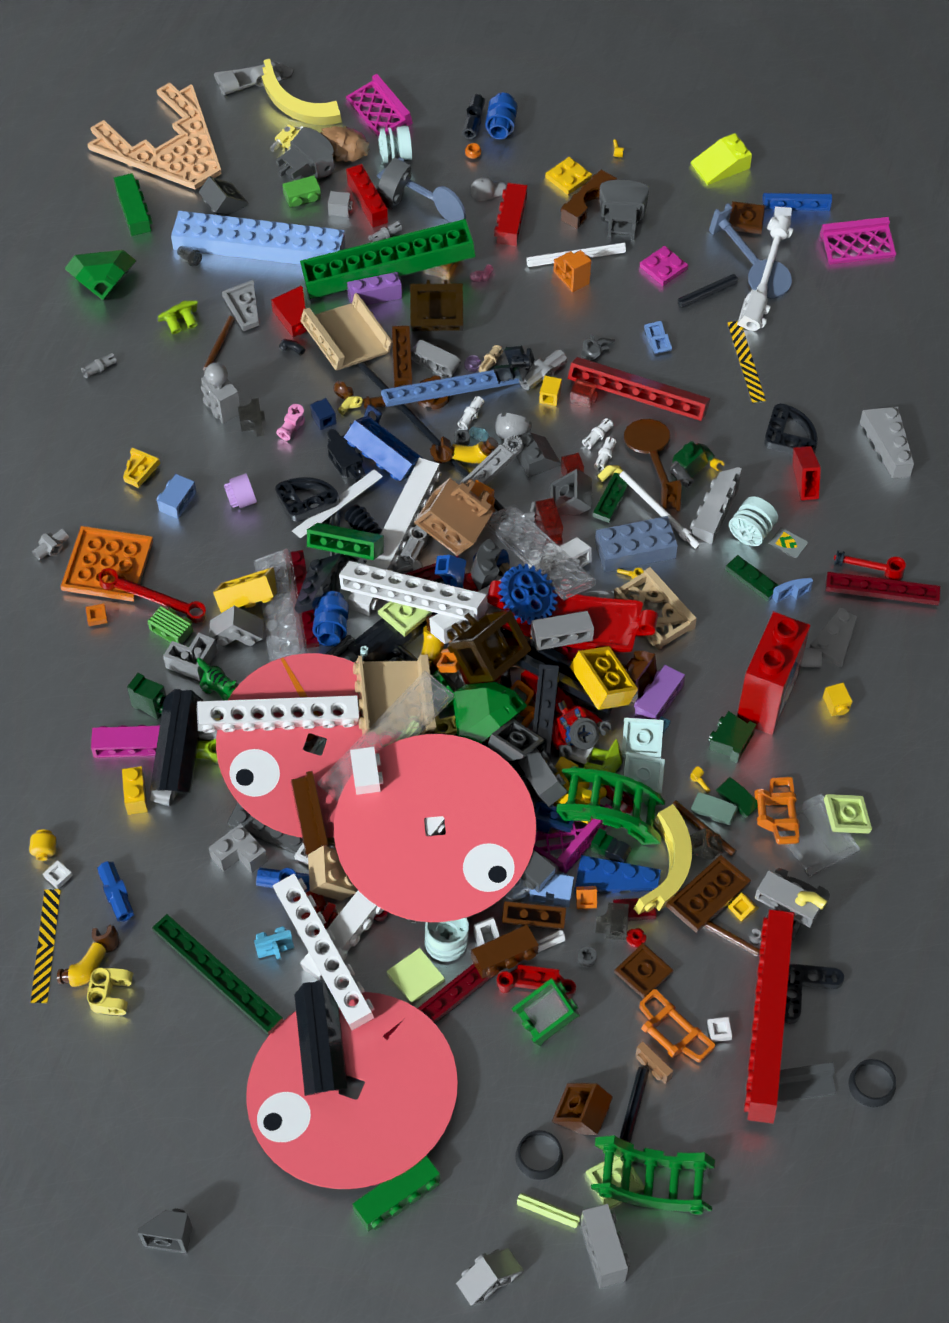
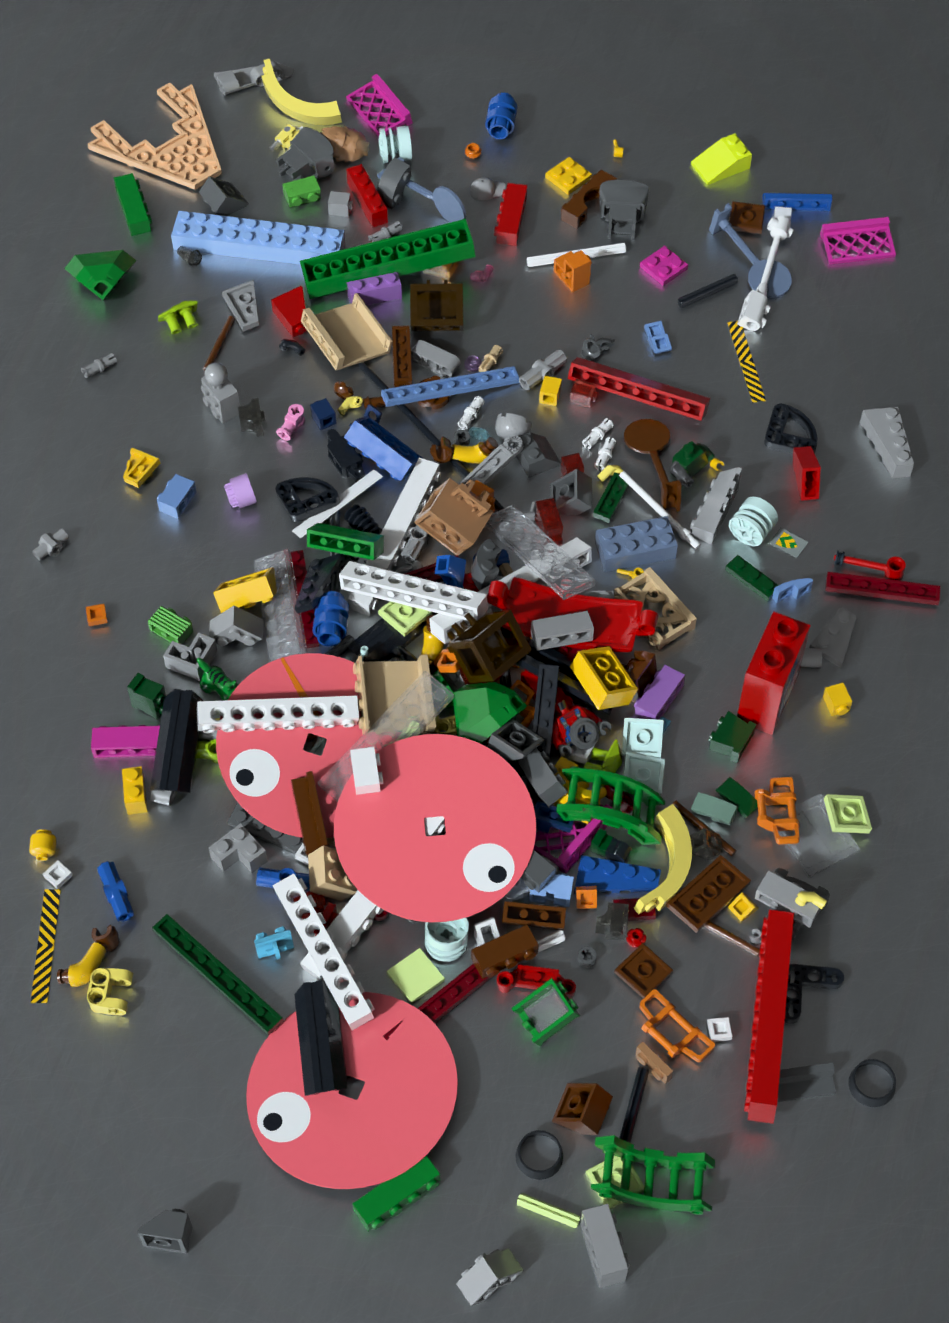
(104, 549): orange plate -> none
(152, 595): red piece -> none
(473, 116): black piece -> none
(518, 364): black piece -> none
(527, 593): blue gear -> none
(696, 776): yellow hand -> none

